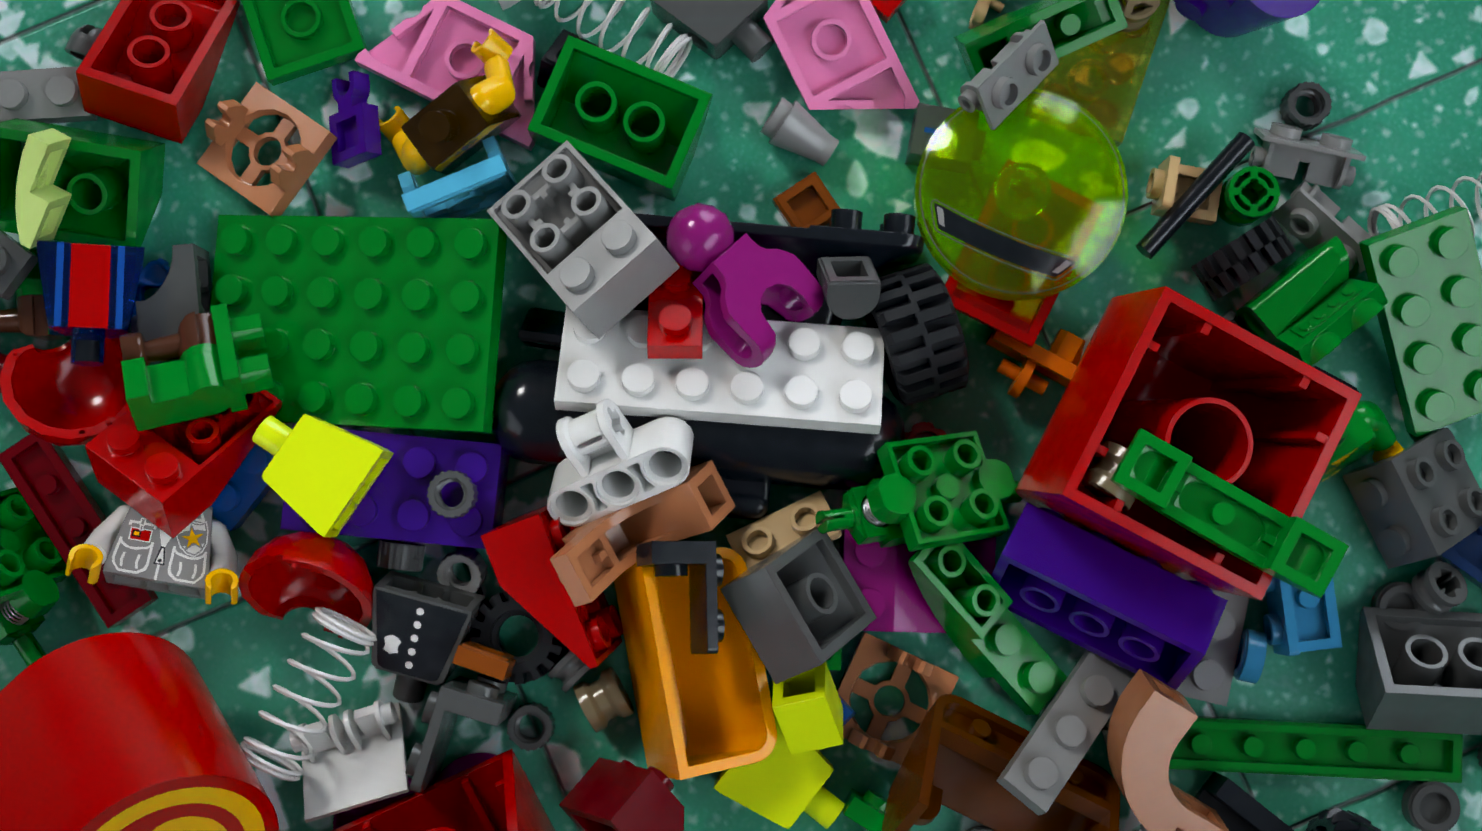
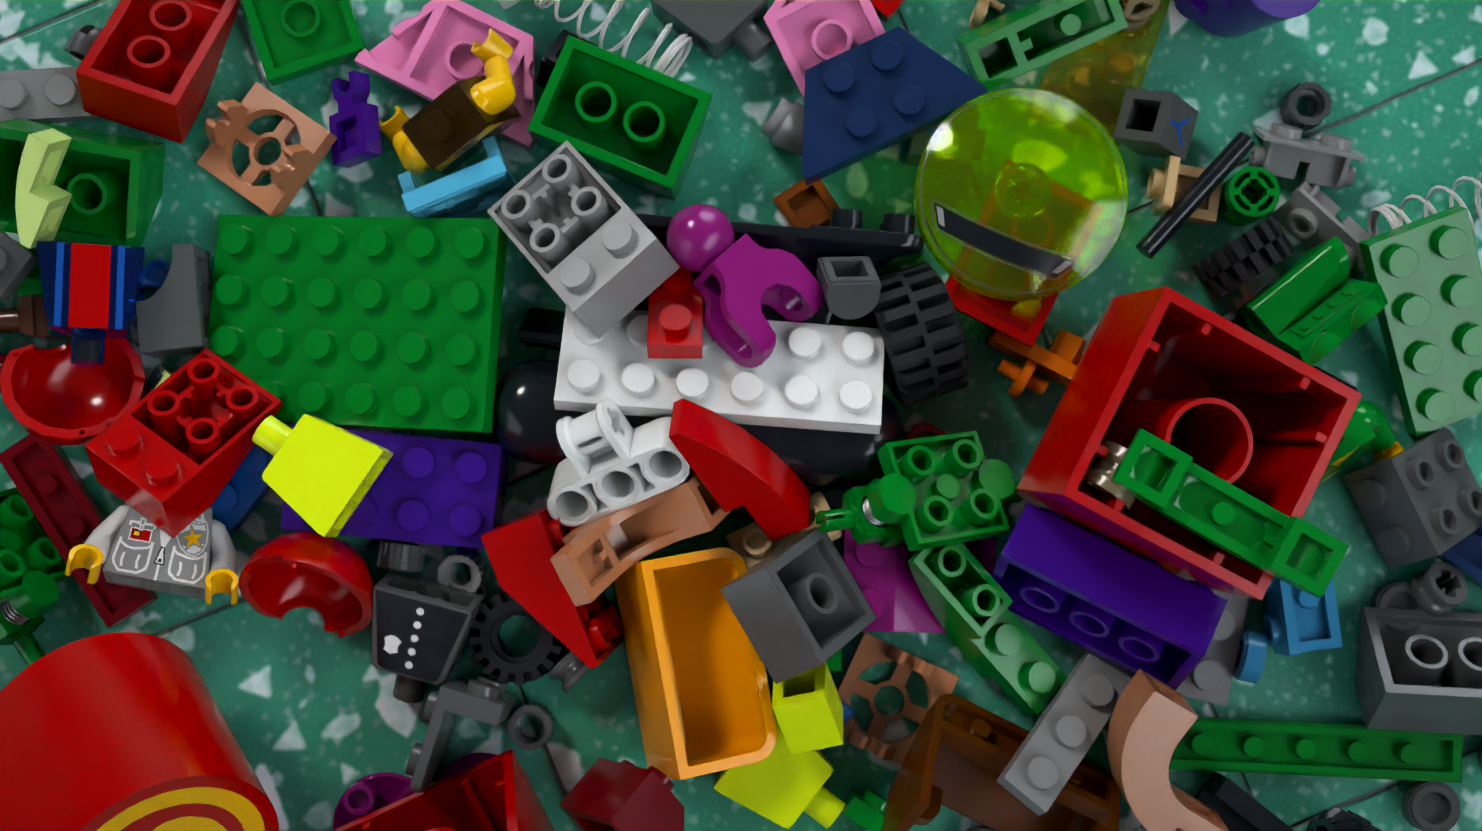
(206, 376): green hips -> none
(344, 627): white piece -> none
(353, 760): white hinge -> none
(435, 495): dark grey axle -> none
(484, 660): dark orange tile -> none
(603, 699): dark tan wheel -> none
(705, 575): black bracket -> none
(740, 469): none -> red slope
(876, 100): none -> dark blue wing
(1013, 76): light grey hinge -> none
(1155, 123): none -> dark grey brick

